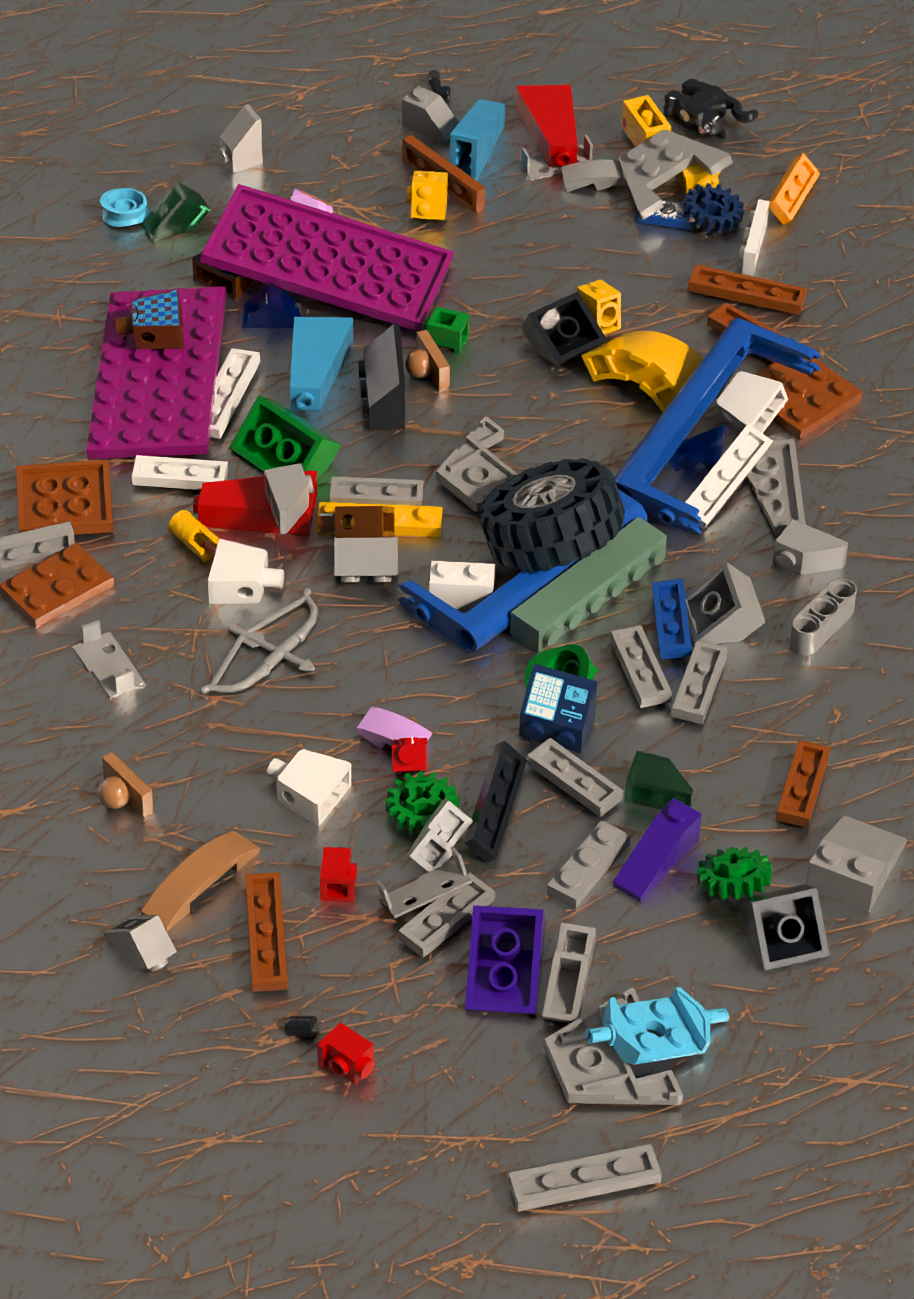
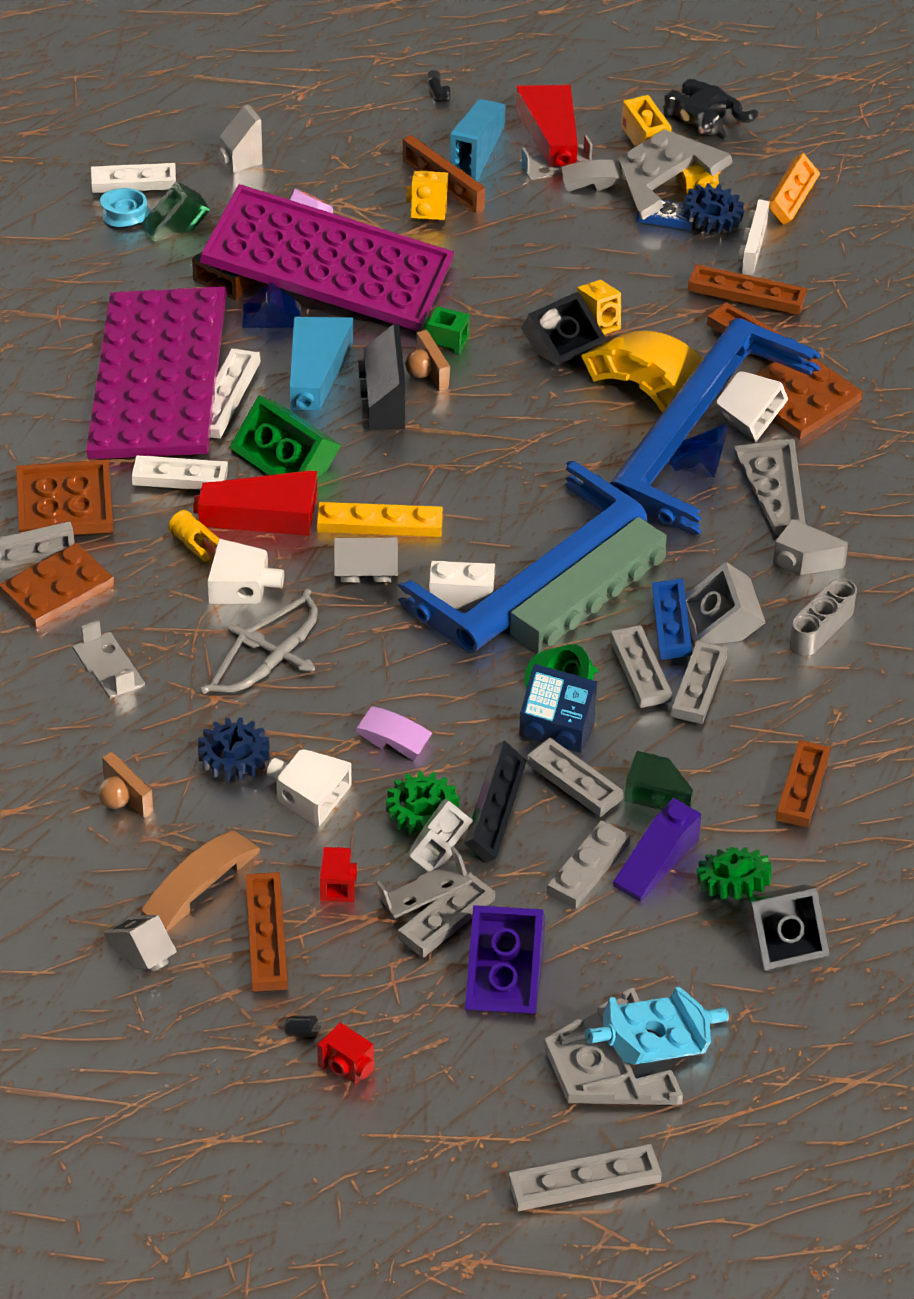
(137, 177): none -> white plate
(155, 321): reddish brown torso -> none
(233, 749): none -> dark blue gear
(287, 494): light grey slope -> none
(369, 522): reddish brown torso -> none
(376, 491): light grey plate -> none
(410, 755): red brick -> none
(428, 115): light grey slope -> none
(473, 469): light grey wing -> none
(552, 515): black wheel -> none
(569, 973): light grey slope -> none
(728, 473): white plate -> none
(854, 862): light grey slope -> none

